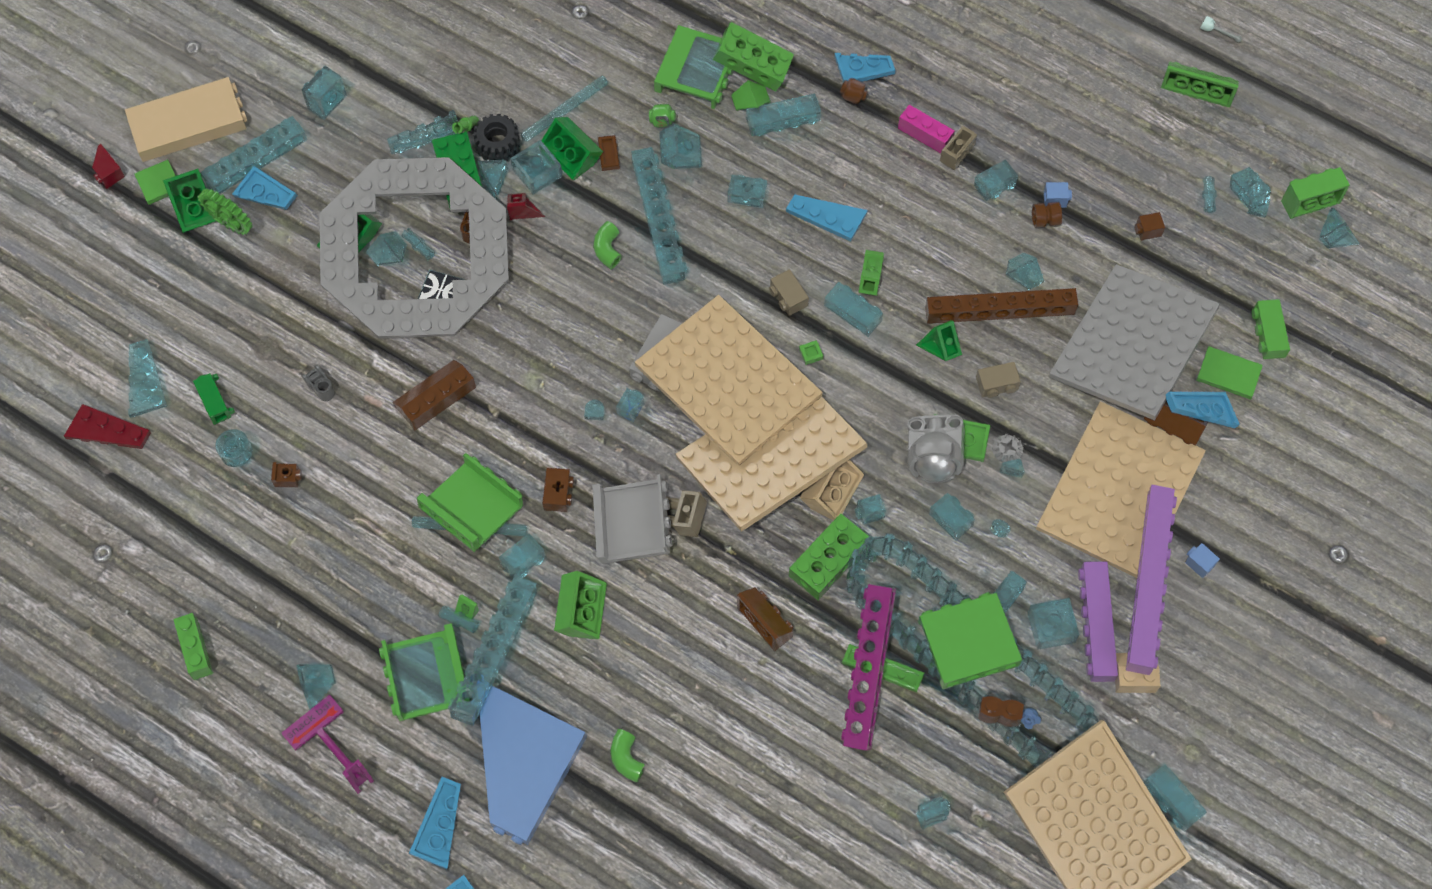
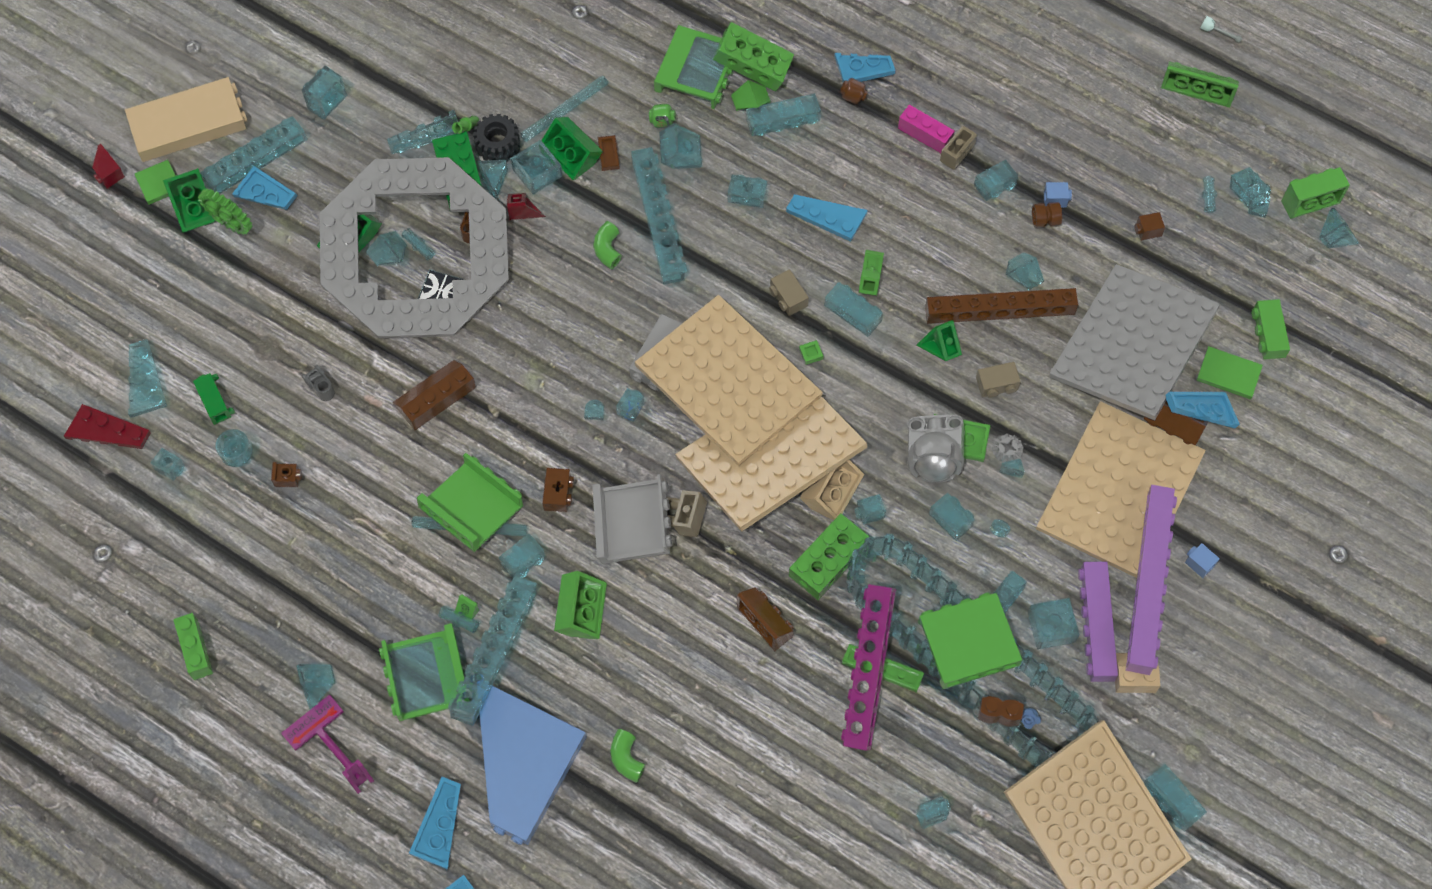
(162, 459): none -> clear light blue brick

